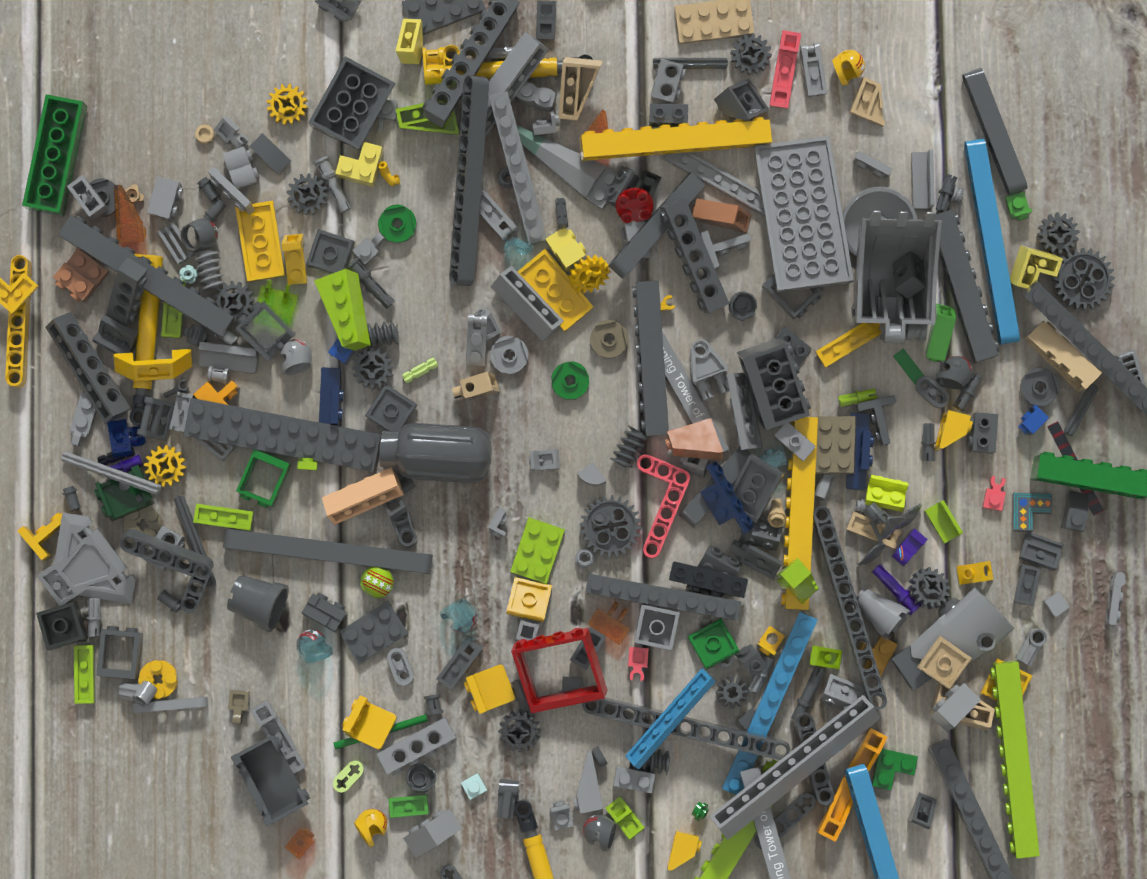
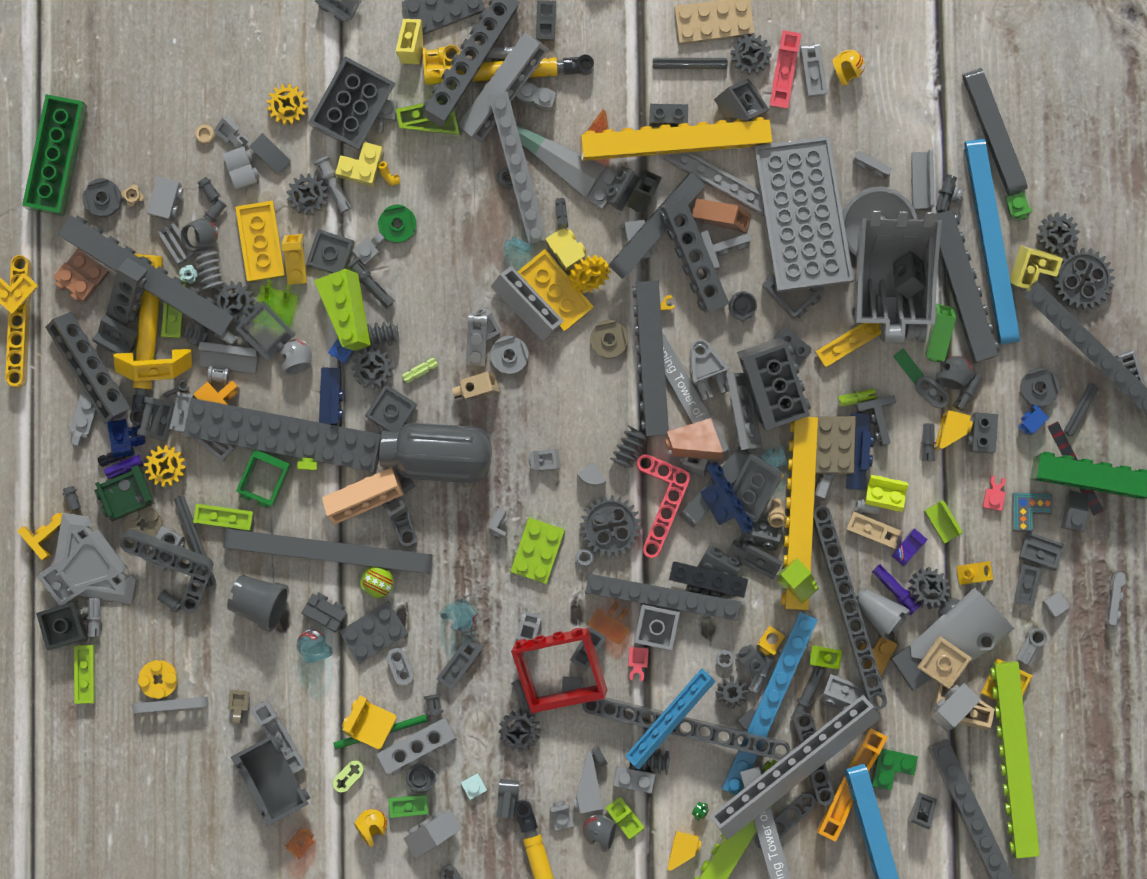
(87, 197): light grey brick -> none
(111, 473): light grey axle -> none
(118, 673): dark grey window -> none
(128, 222): clear orange slope -> none
(140, 693): light grey piece -> none
(230, 191): light grey plate -> none
(469, 180): dark grey beam -> none
(489, 688): yellow bracket -> none
(495, 216): light grey plate -> none
(529, 599): yellow plate -> none
(543, 126): light grey bracket -> none
(567, 370): green plate -> none
(576, 84): tan wedge -> none
(634, 205): red dish -> none
(662, 79): light grey brick -> none
(713, 644): green tile -> none
(795, 441): light grey plate -> none
(868, 102): tan wing -> none
(878, 517): dark grey plant -> none
(1062, 356): tan wedge -> none

